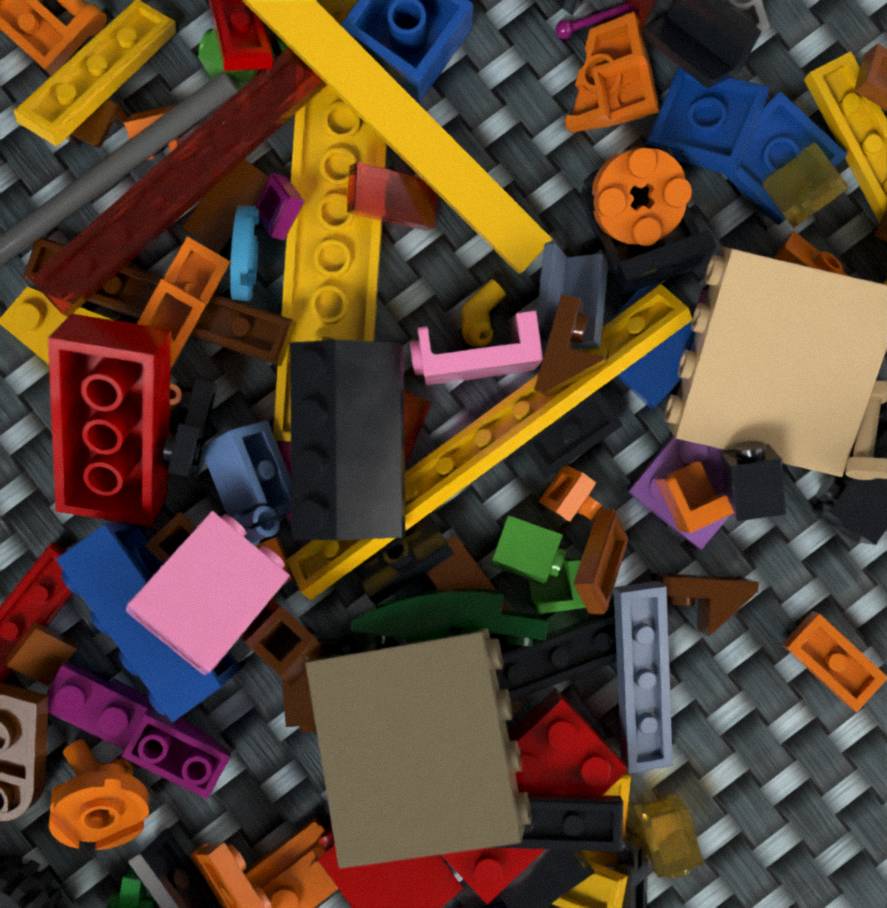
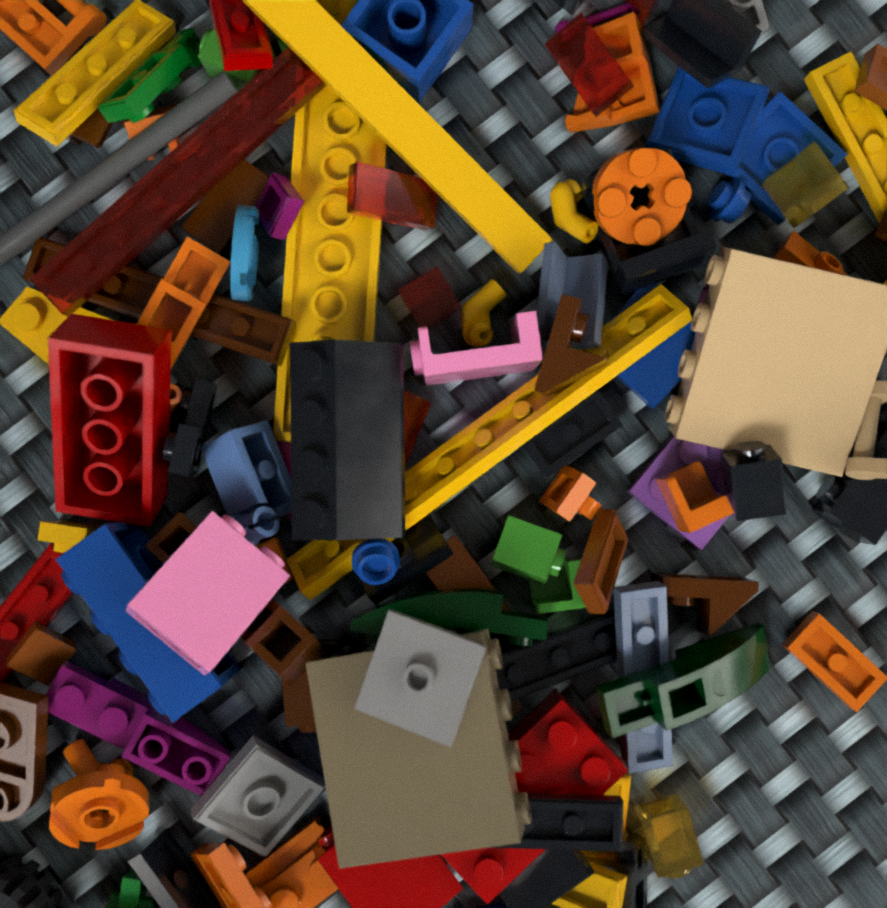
(64, 533): none -> yellow plate
(153, 77): none -> green hinge
(258, 797): none -> light grey plate
(375, 561): none -> blue plate
(420, 677): none -> light grey plate
(429, 298): none -> clear red tile
(565, 214): none -> yellow arm
(589, 65): none -> clear red tile
(688, 687): none -> dark green slope
(728, 200): none -> blue plate

